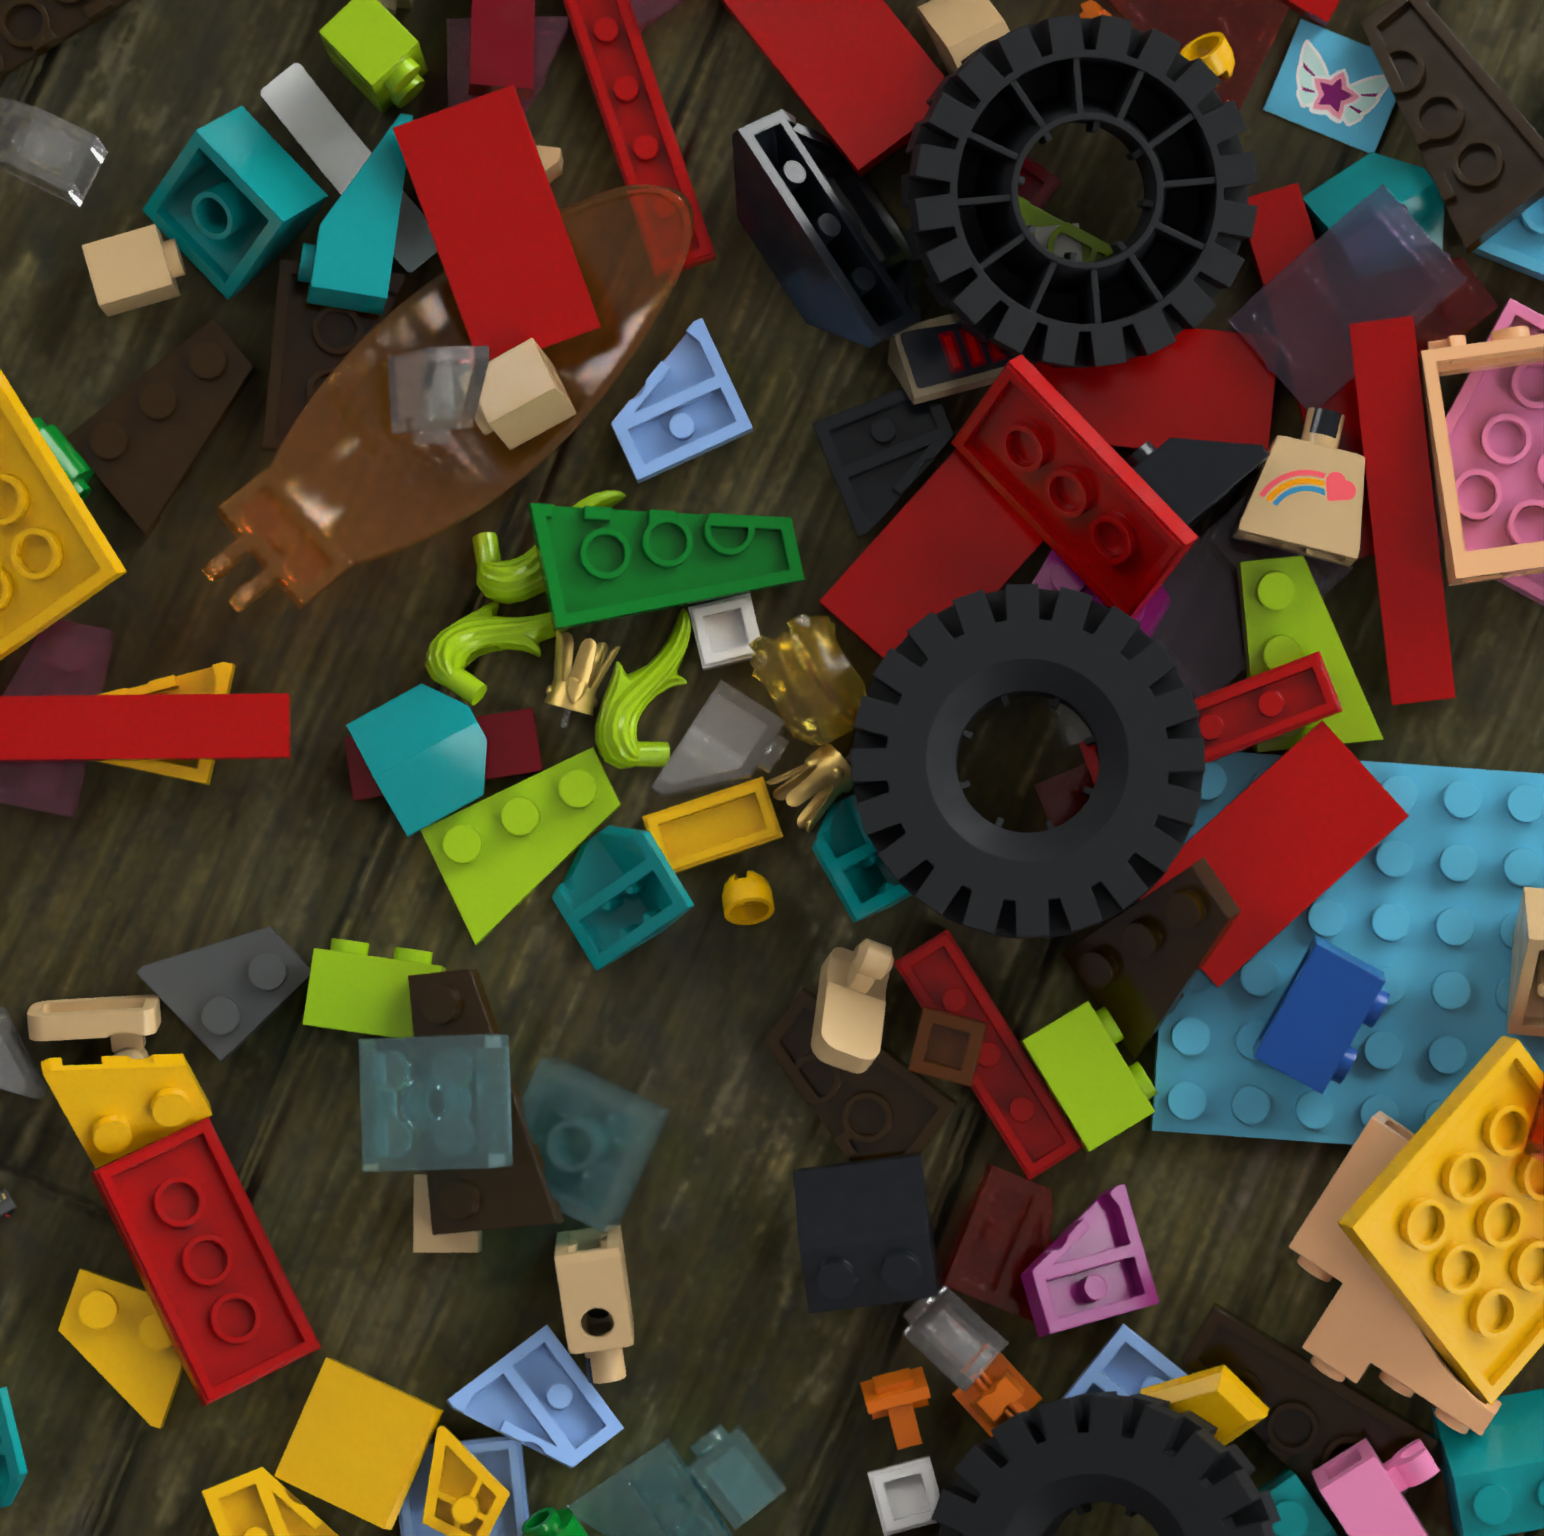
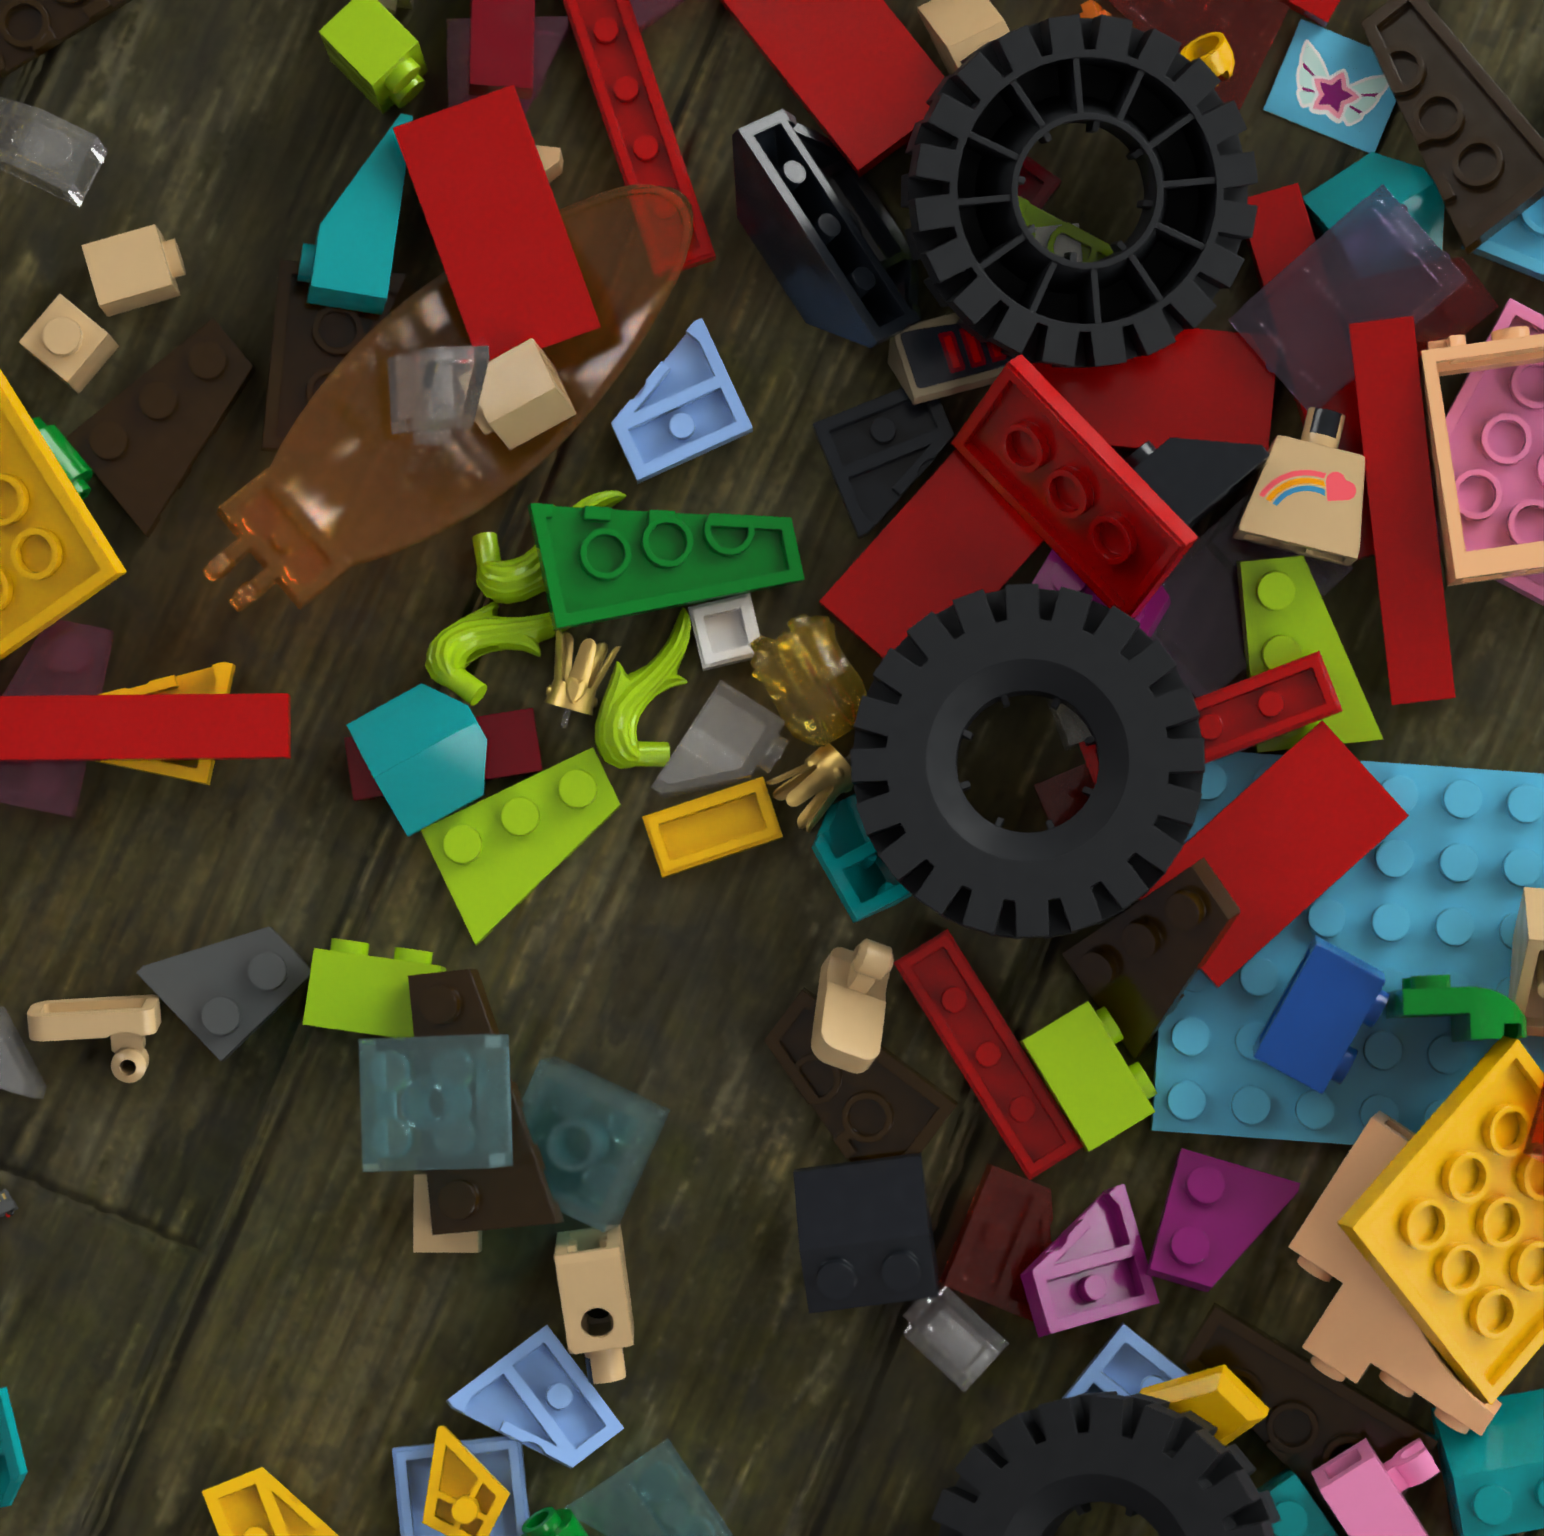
(69, 343): none -> tan brick
(124, 1342): yellow wing -> none
(126, 1101): yellow wing -> none
(205, 1261): red tile -> none
(234, 200): teal slope -> none
(340, 153): white sticker -> none
(358, 1443): yellow tile -> none
(619, 894): teal slope -> none
(734, 1474): clear light blue brick -> none
(747, 899): yellow hinge -> none
(897, 1396): orange brick -> none
(905, 1495): white tile -> none
(948, 1046): reddish brown plate -> none
(997, 1395): orange brick -> none
(1213, 1218): none -> magenta wing
(1474, 1011): none -> green slope

